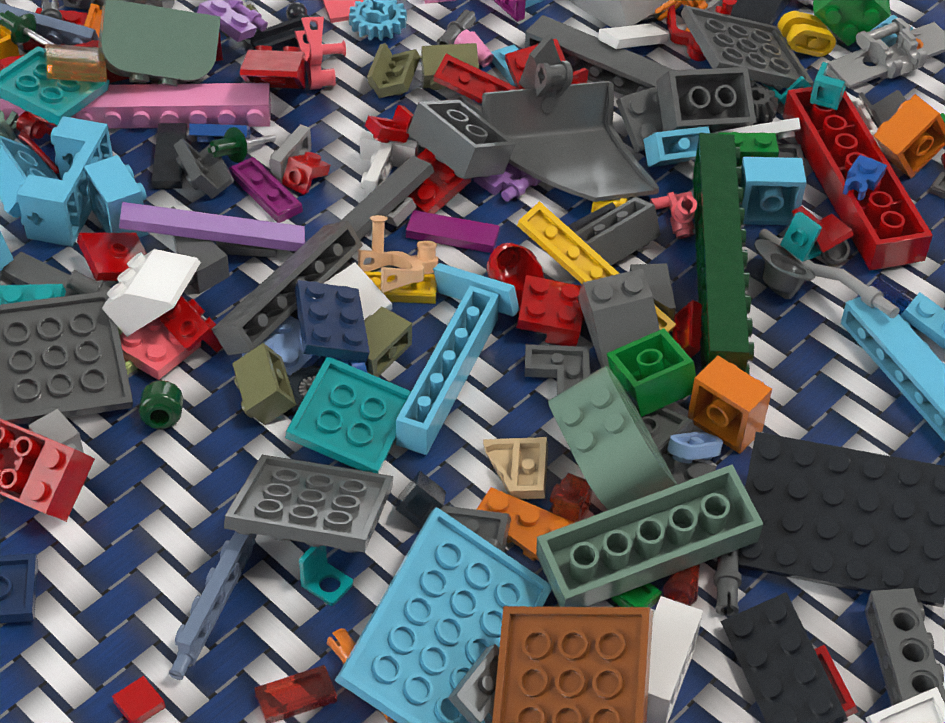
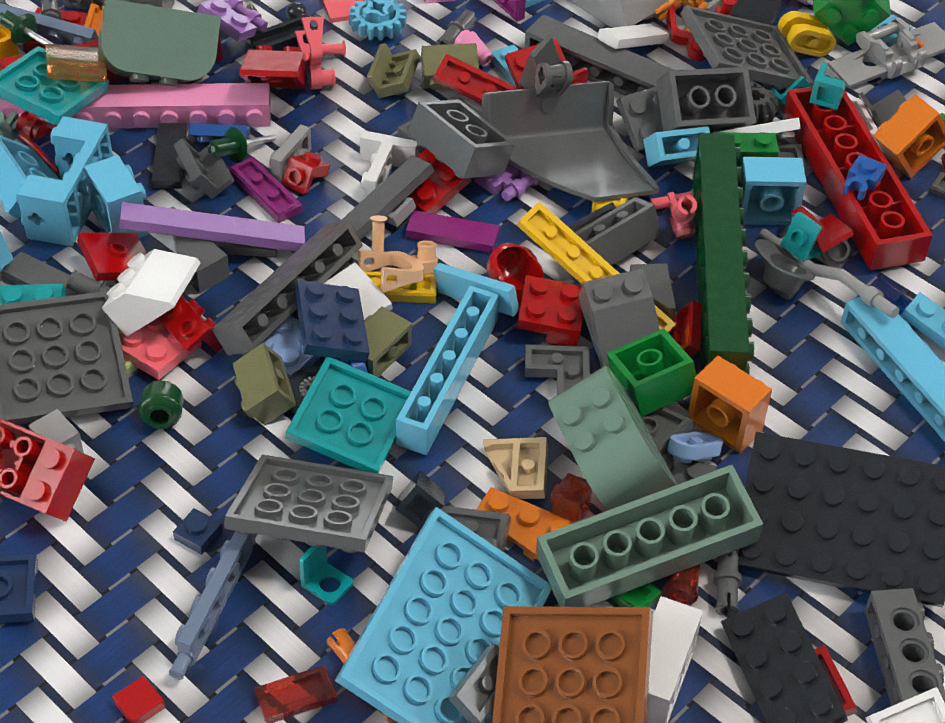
(197, 531): none -> dark blue plate
(391, 129): red bracket -> none

